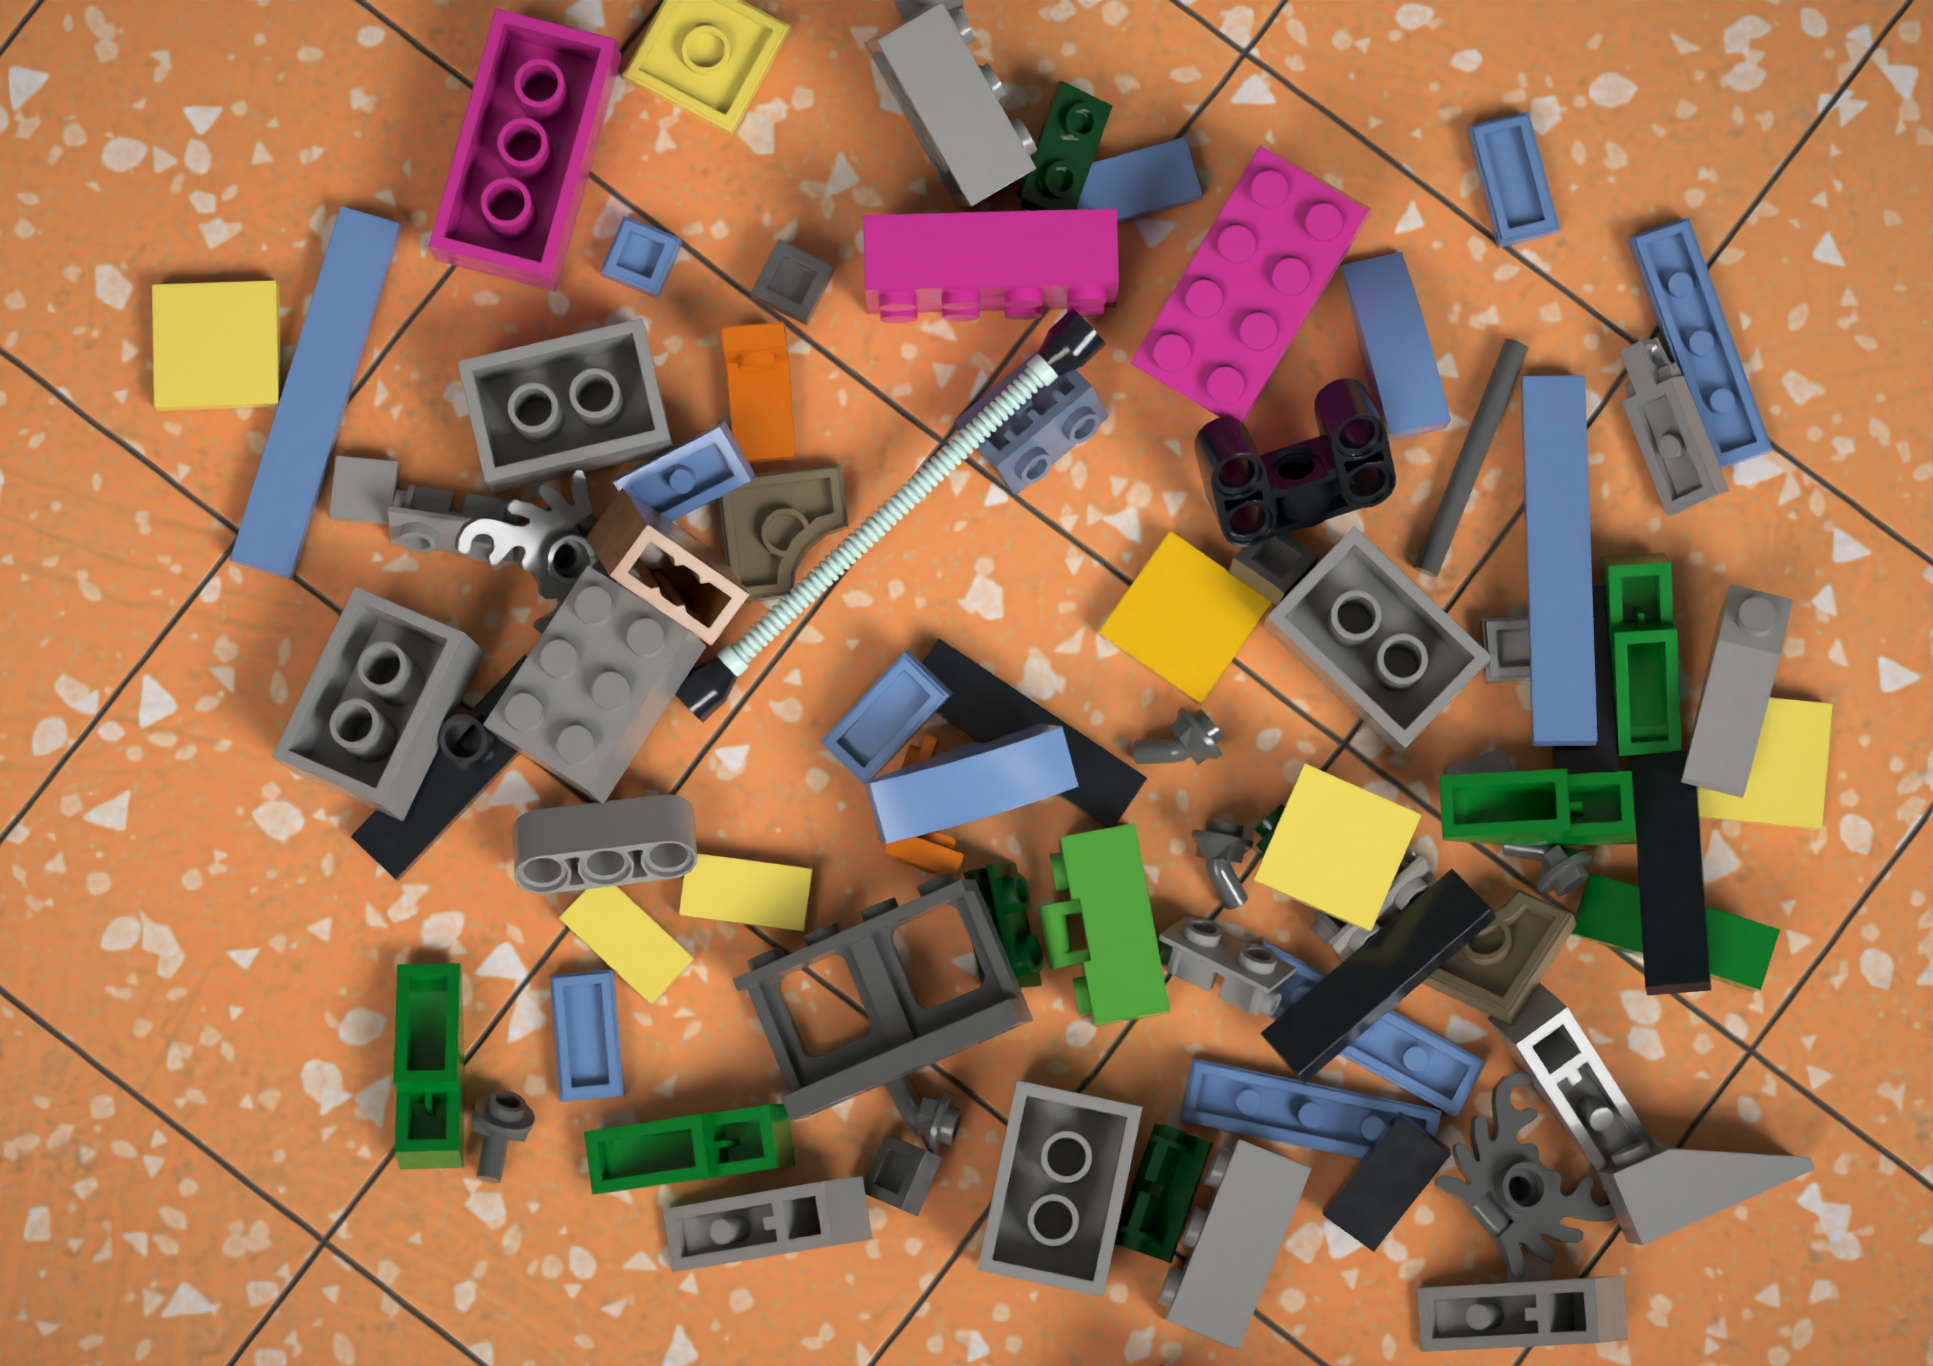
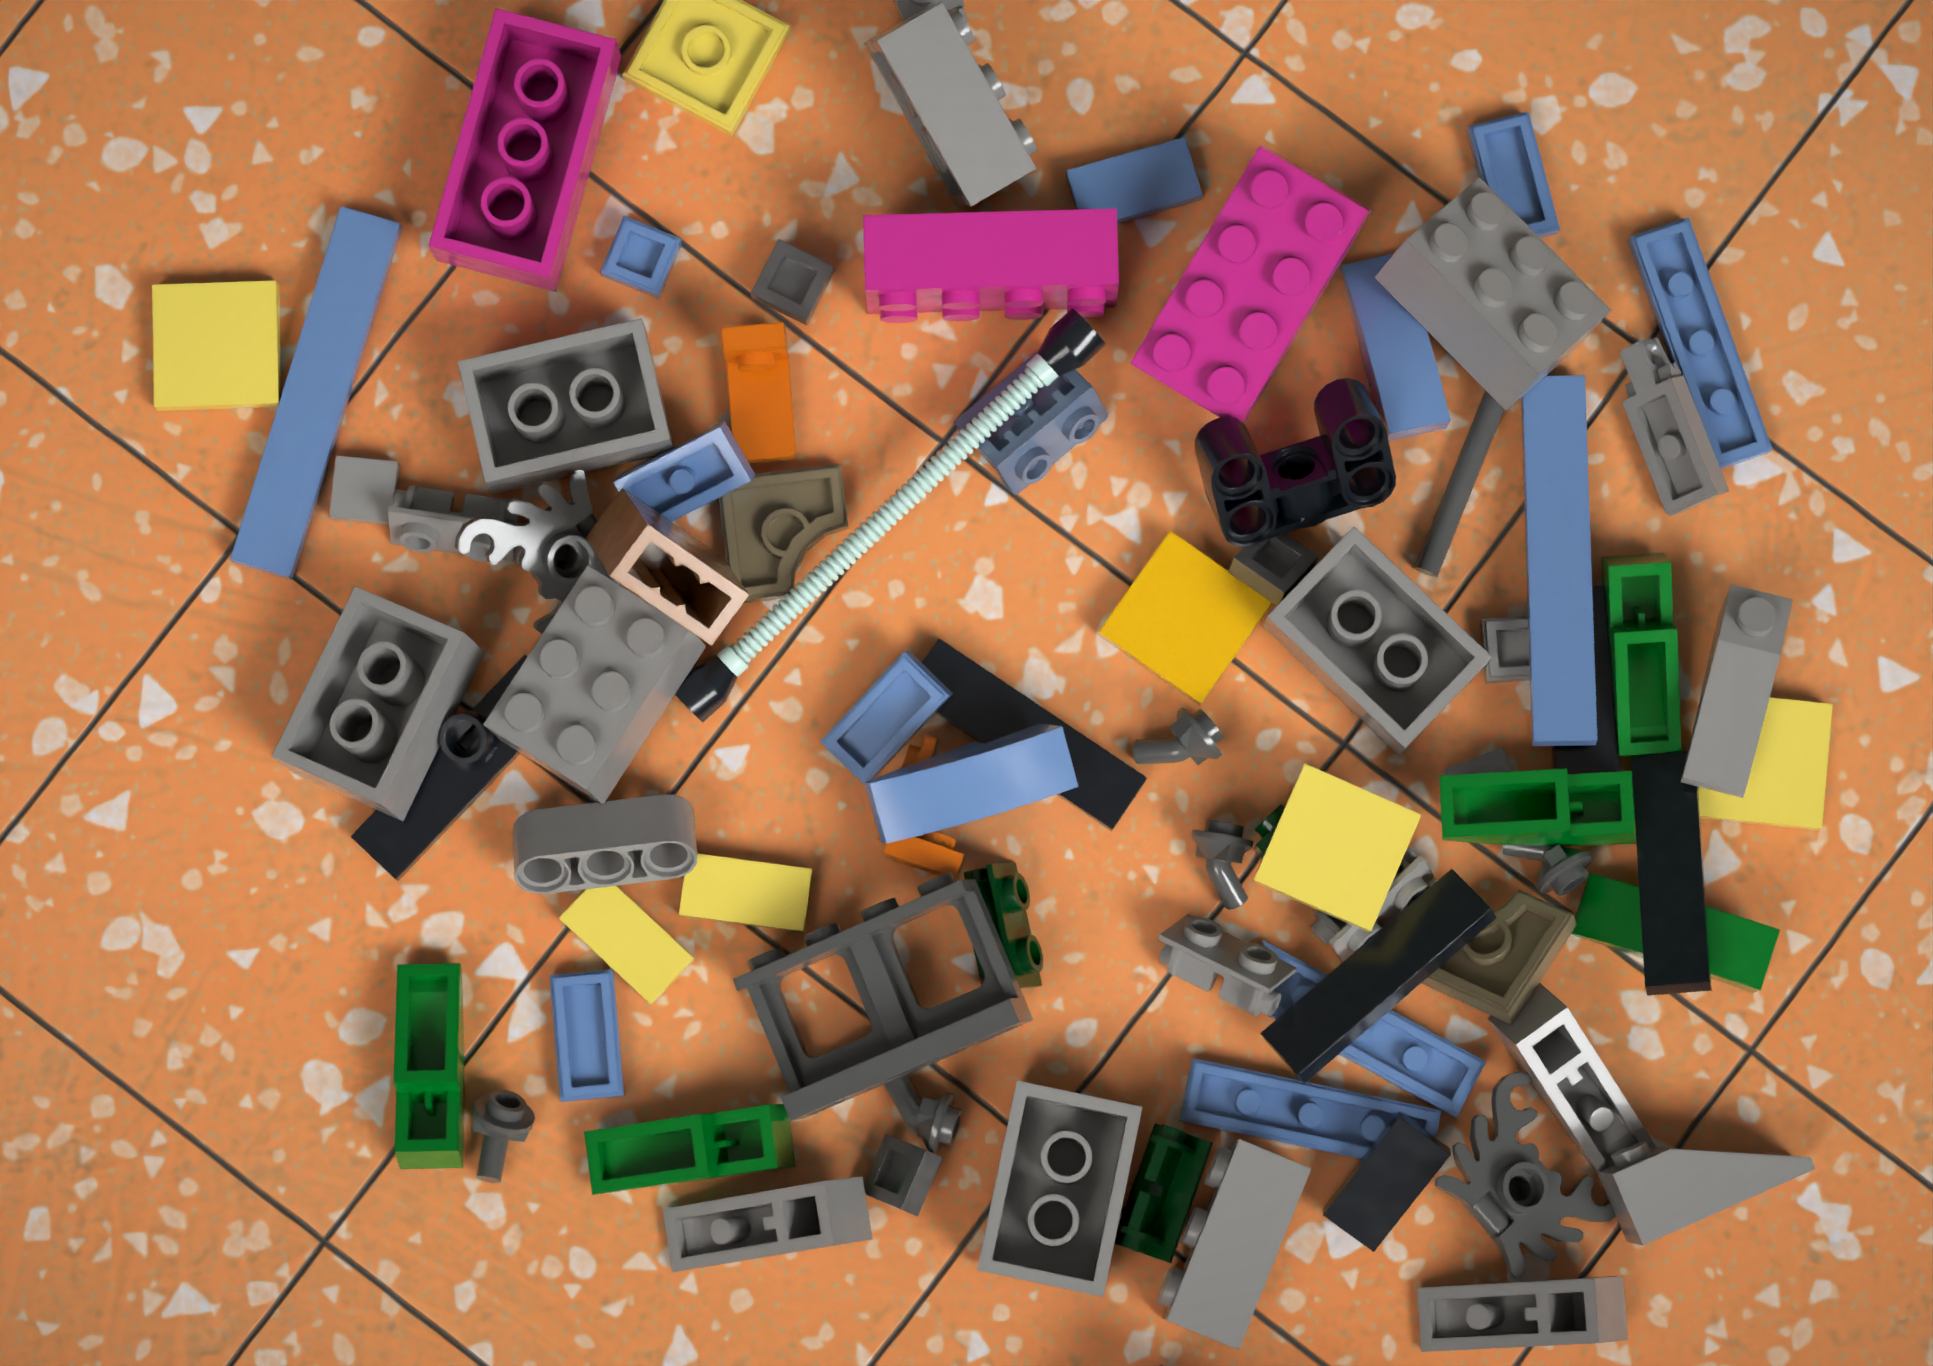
(1064, 150): dark green hinge -> none
(1122, 953): bright green piece -> none
(1492, 293): none -> light grey brick

